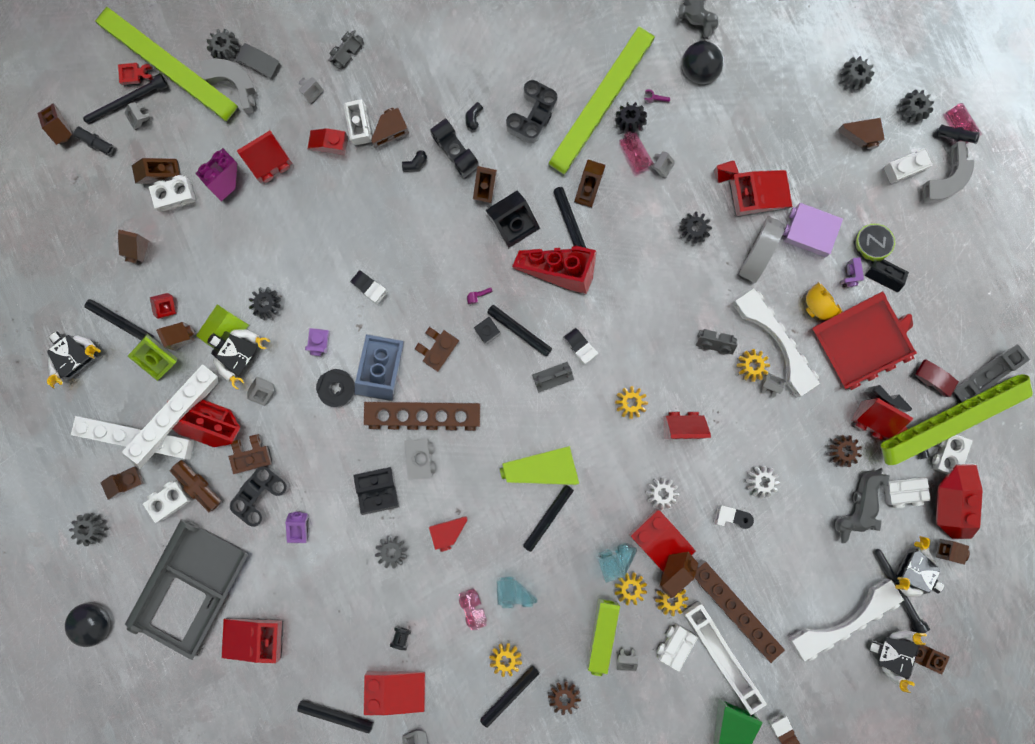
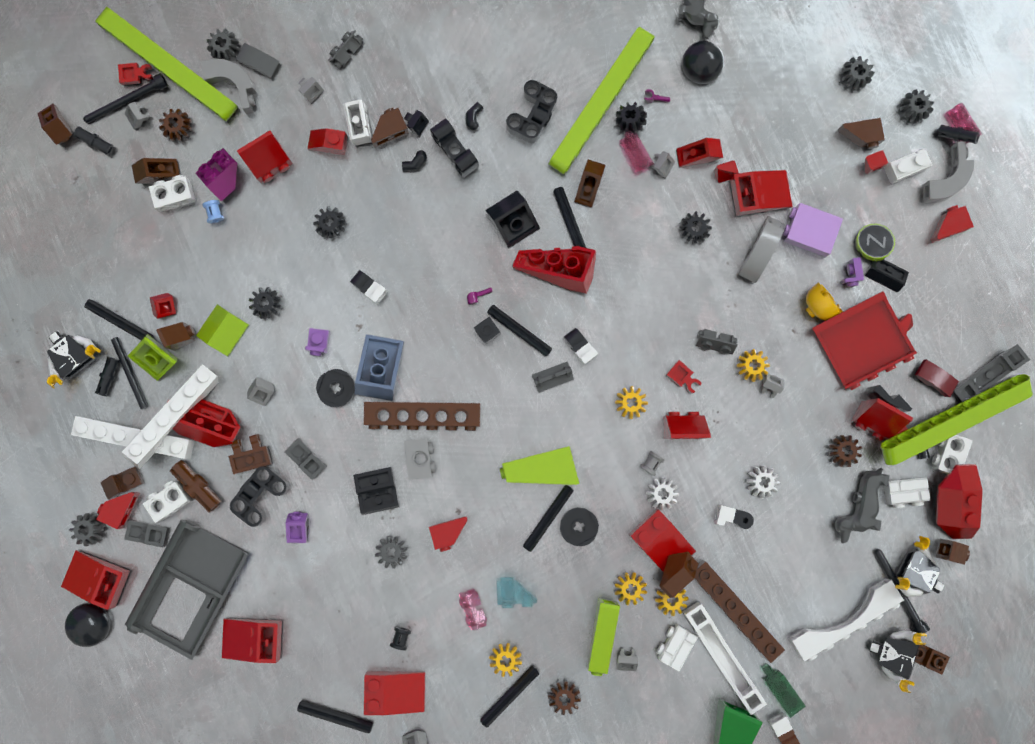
(95, 580): none -> red slope
(106, 376): none -> black pin
(117, 510): none -> red slope
(129, 373): none -> black bar
(132, 246): reddish brown slope -> none
(145, 533): none -> dark grey slope
(175, 117): none -> reddish brown gear
(213, 211): none -> light blue bush
(233, 352): torso -> none
(305, 458): none -> dark grey slope
(335, 225): none -> black gear
(416, 122): none -> black tile
(440, 350): reddish brown plate -> none
(485, 184): reddish brown slope -> none
(582, 516): none -> black plate
(616, 563): clear light blue slope -> none
(652, 463): none -> light grey bush
(681, 375): none -> red plate
(700, 152): none -> red slope
(783, 691): none -> clear green hinge
(798, 374): white arch -> none
(875, 162): none -> red slope
(952, 223): none -> red slope

